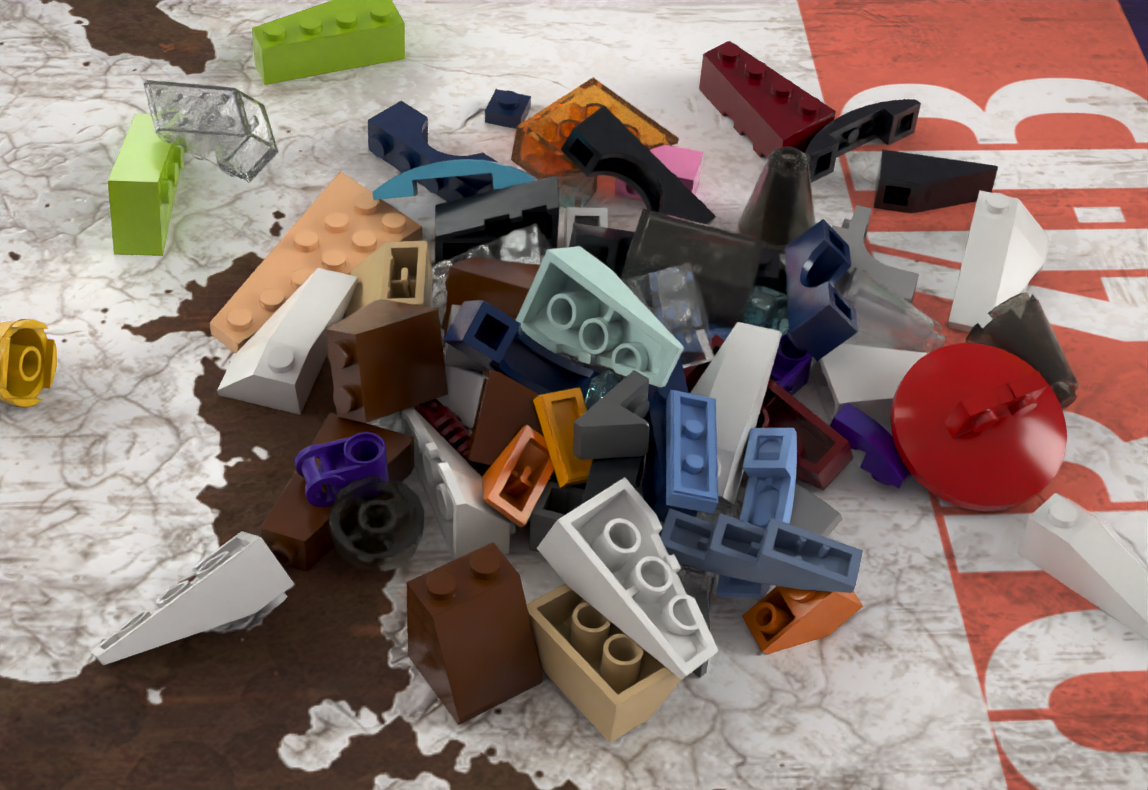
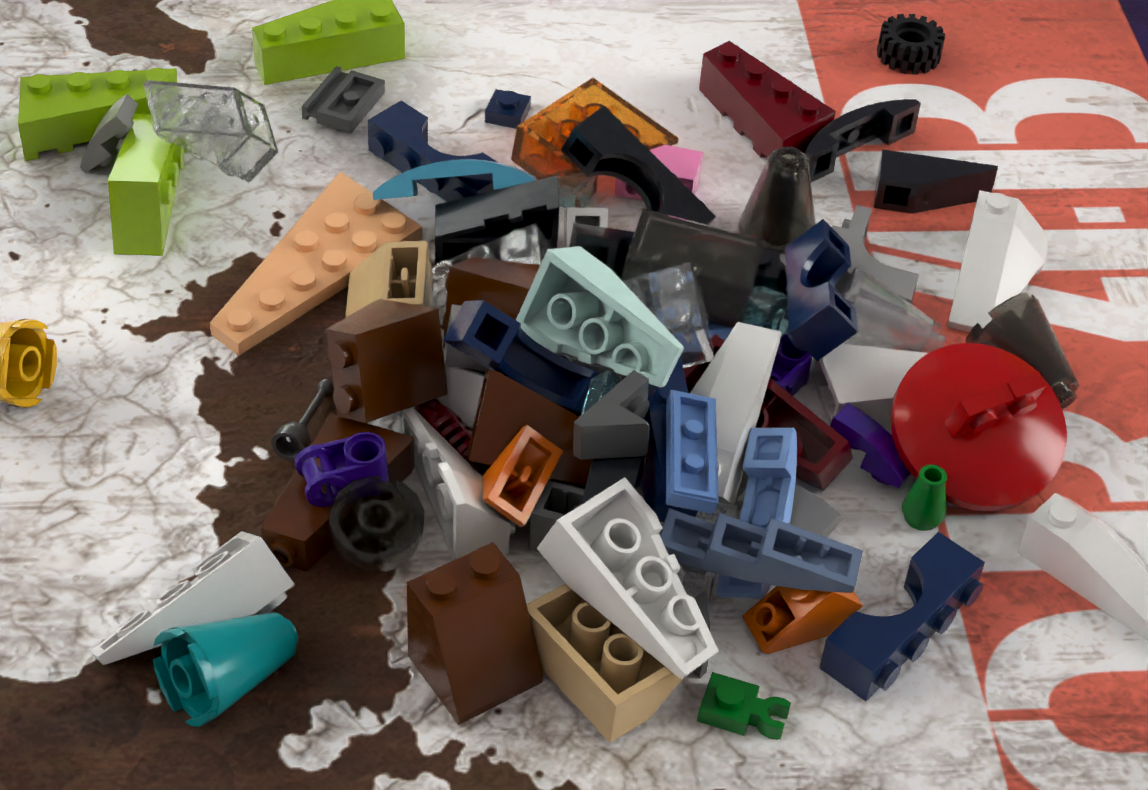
(69, 107): none -> lime wedge
(111, 128): none -> light grey slope
(220, 661): none -> teal cone
(288, 351): white wedge -> none
(294, 435): none -> dark grey hinge
(343, 99): none -> dark grey plate
(557, 416): light orange tile -> none
(735, 705): none -> green plate
(871, 649): none -> dark blue arch
(910, 43): none -> black tyre
(926, 501): none -> green cone

